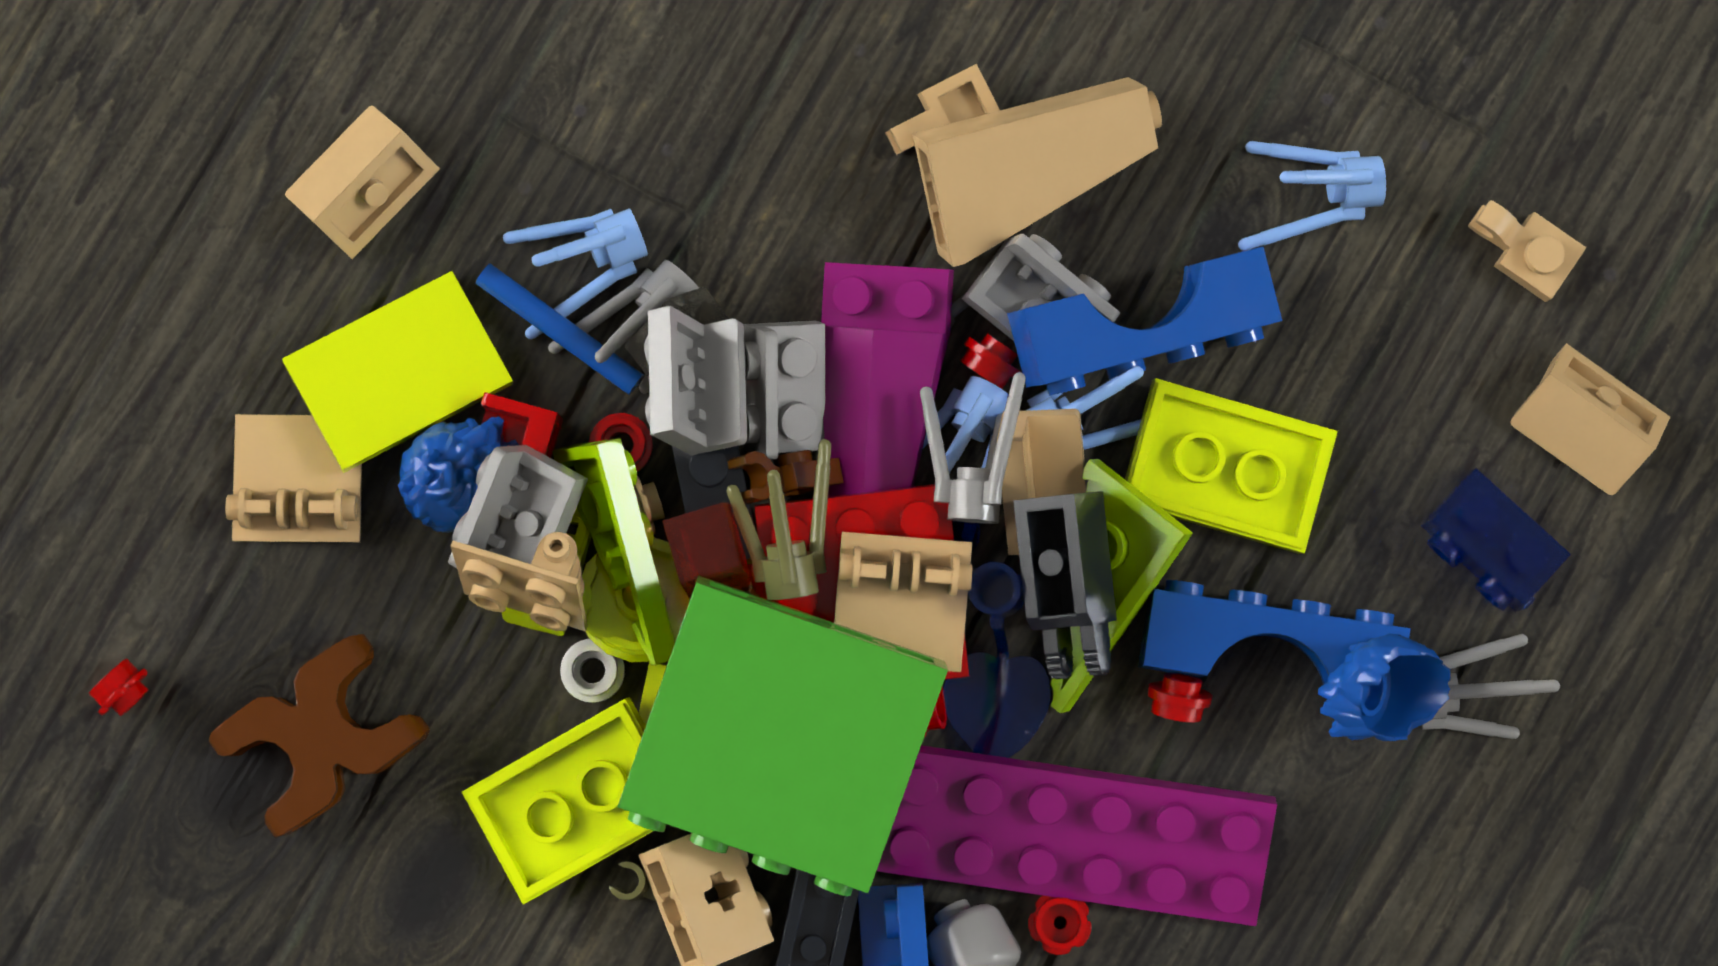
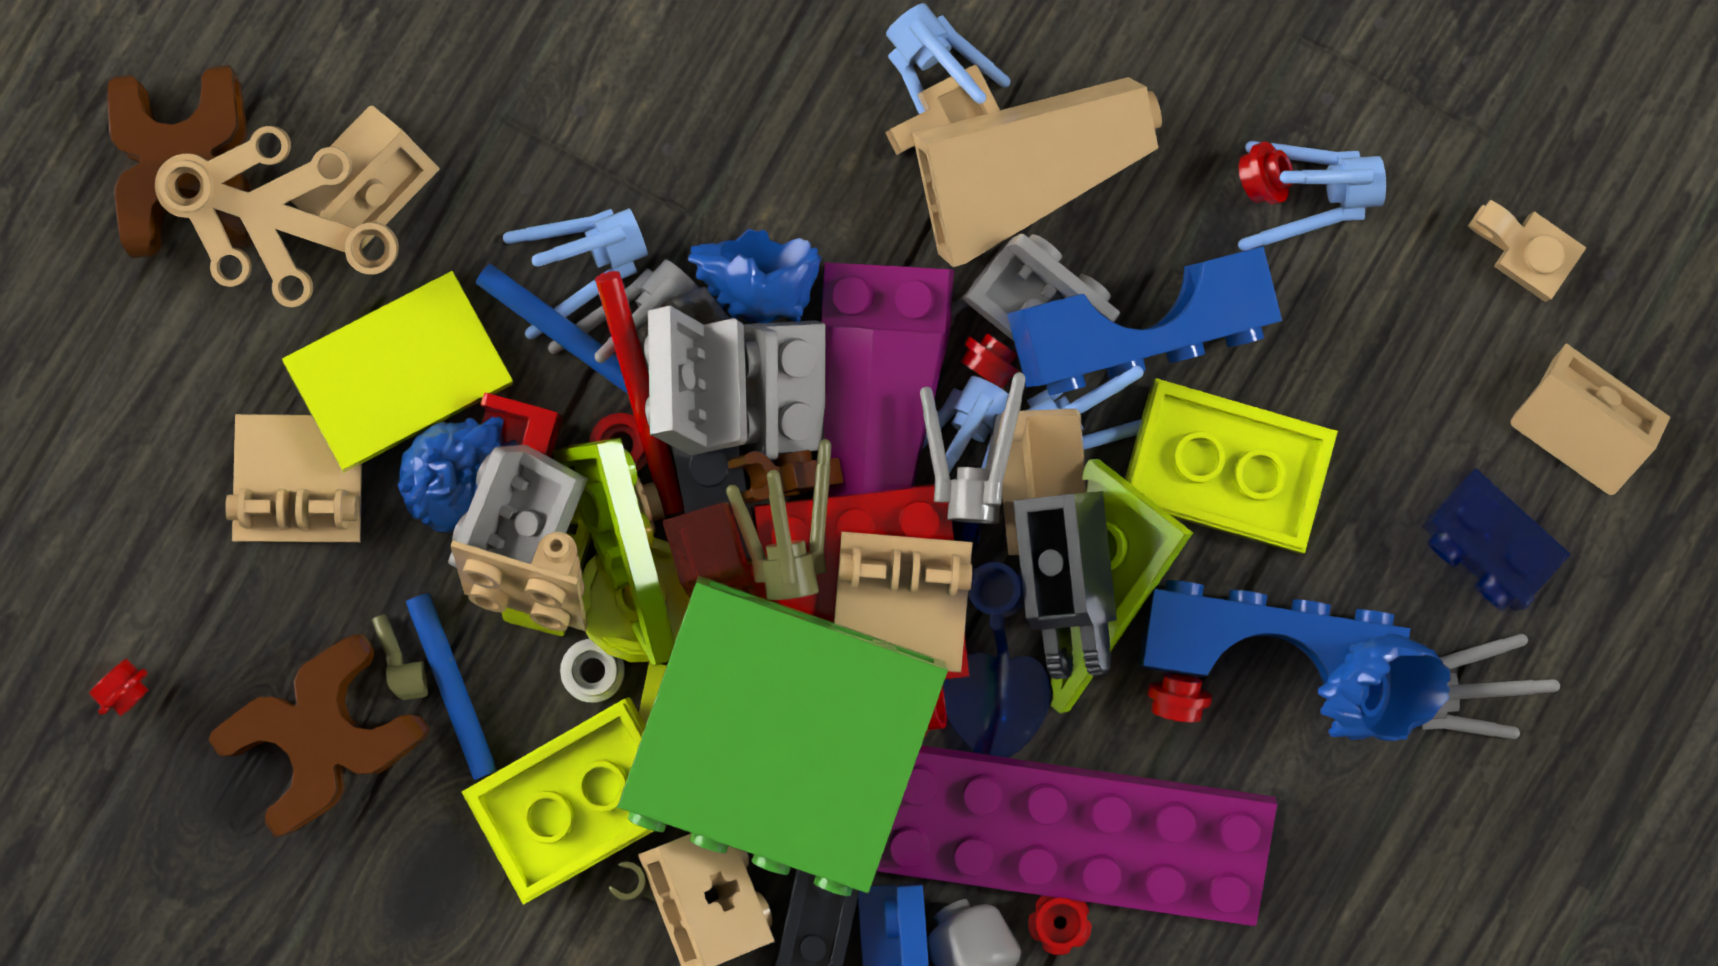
(209, 132): none -> reddish brown piece
(265, 212): none -> tan plant
(405, 680): none -> olive hand
(451, 686): none -> blue bar
(637, 385): none -> red bar
(758, 275): none -> blue hair
(926, 41): none -> light blue plant
(1261, 173): none -> red plate

